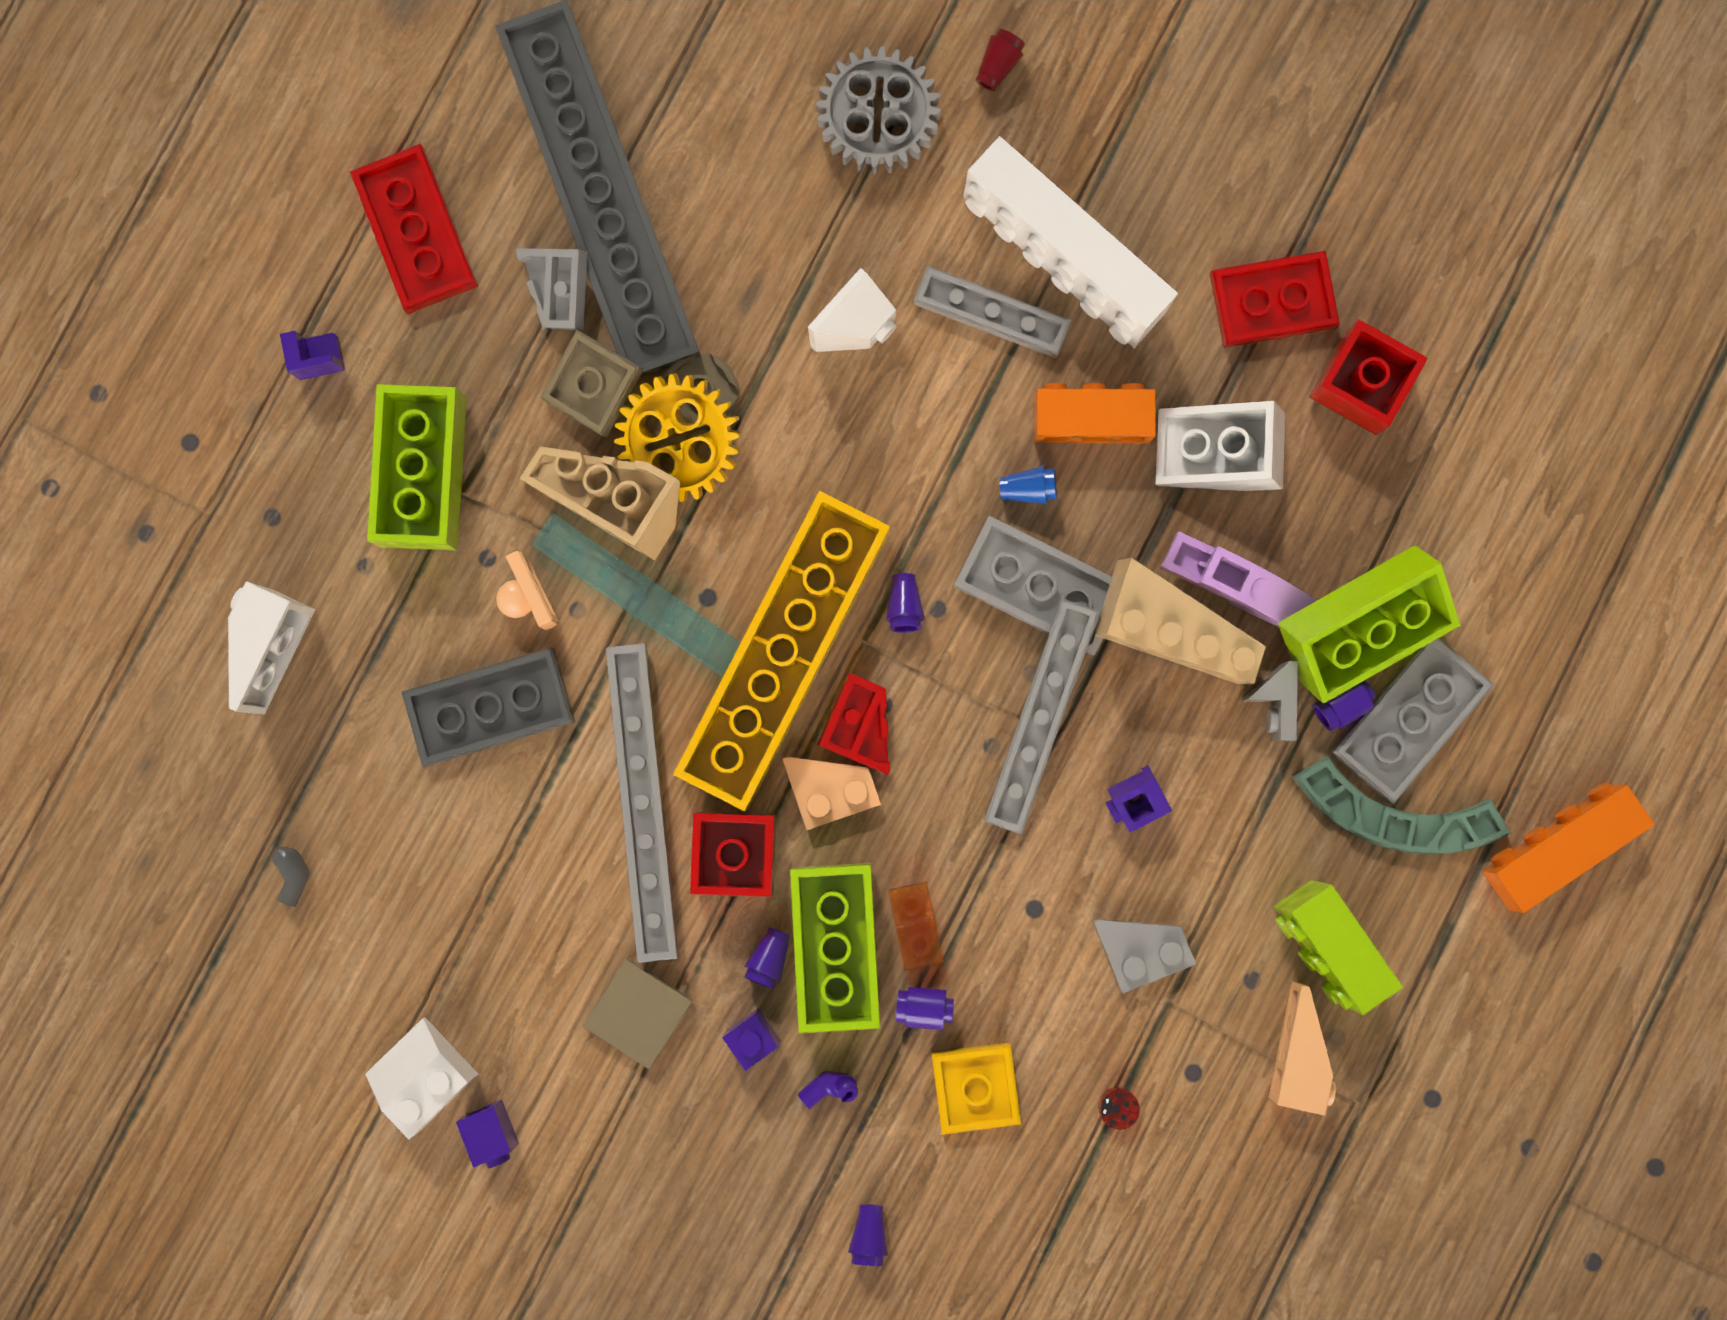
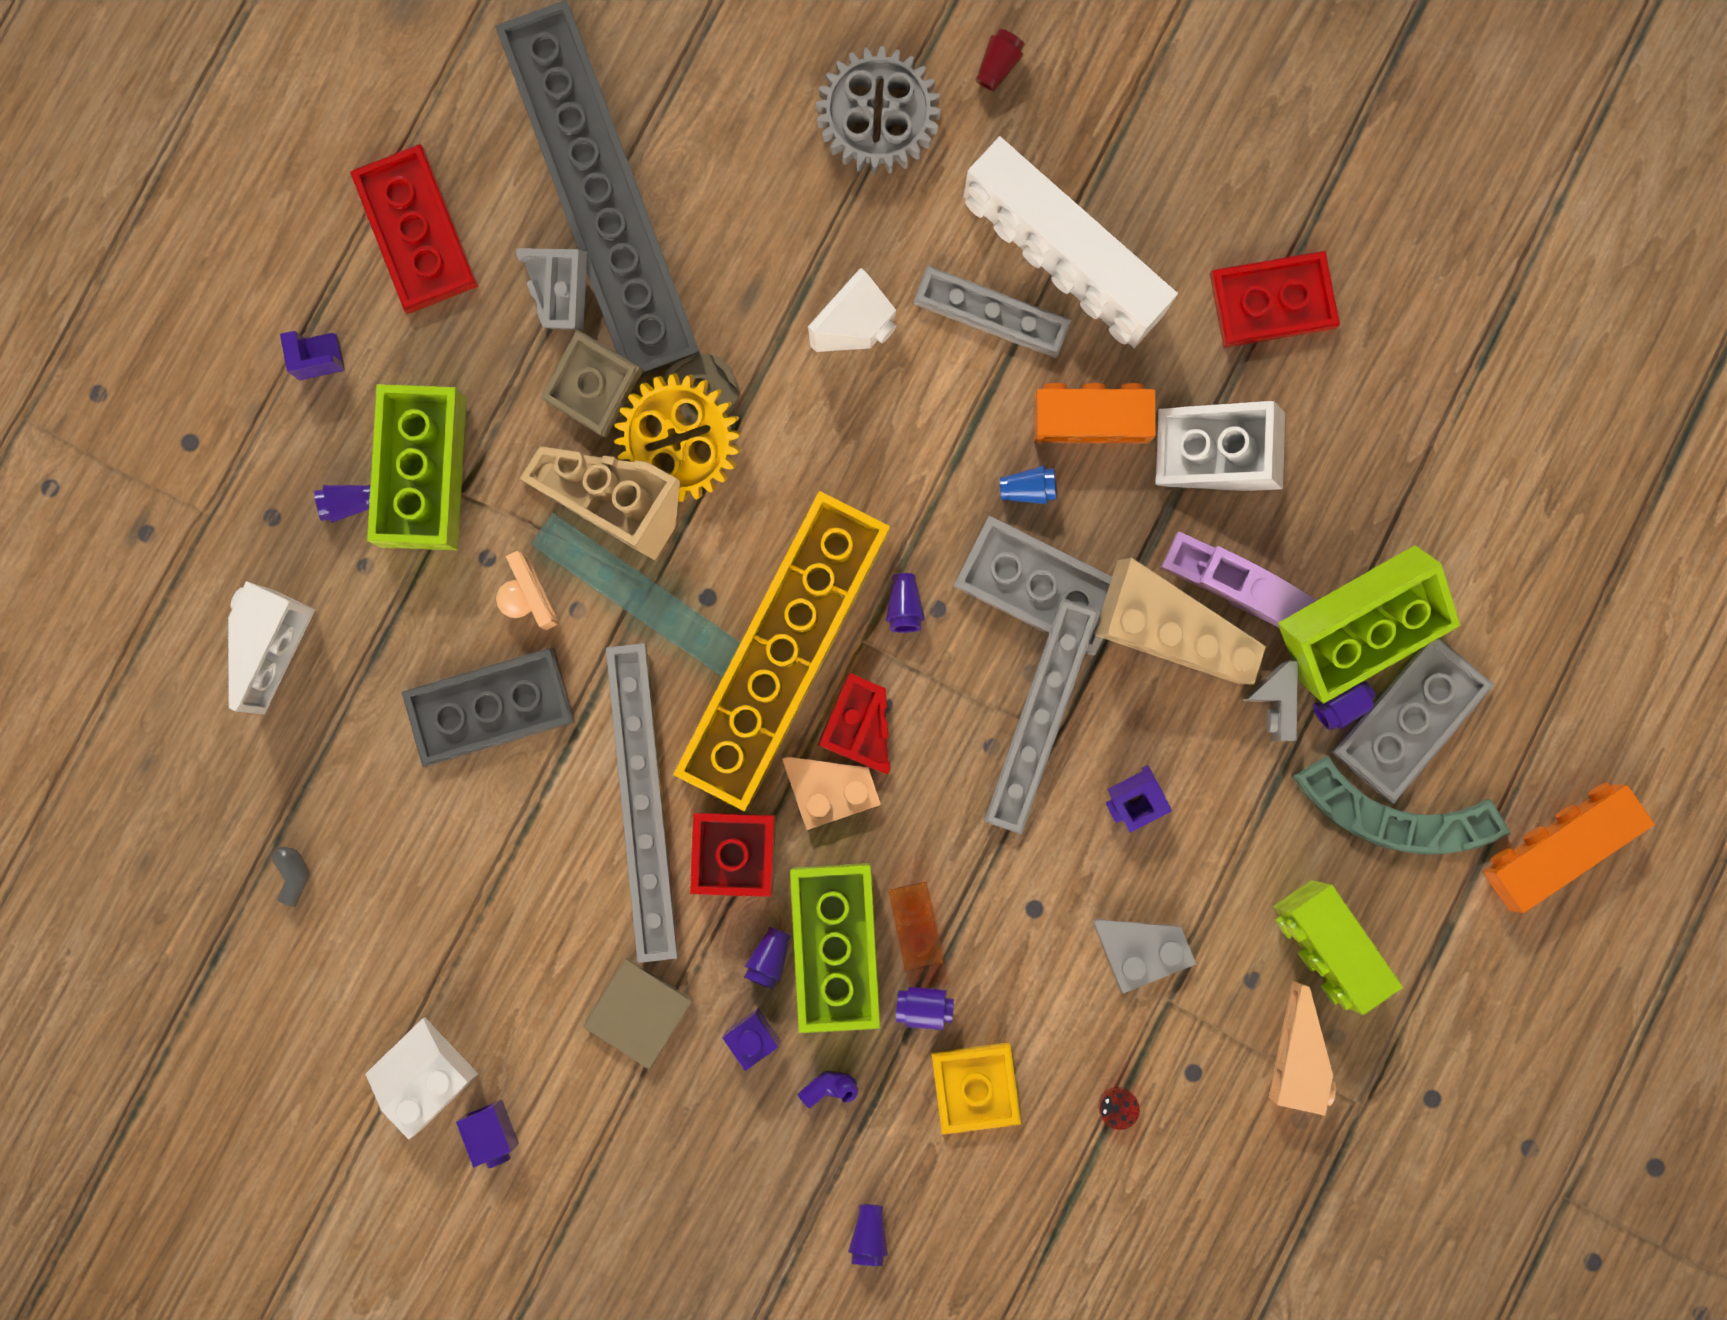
(341, 501): none -> dark purple cone
(1368, 377): red brick -> none

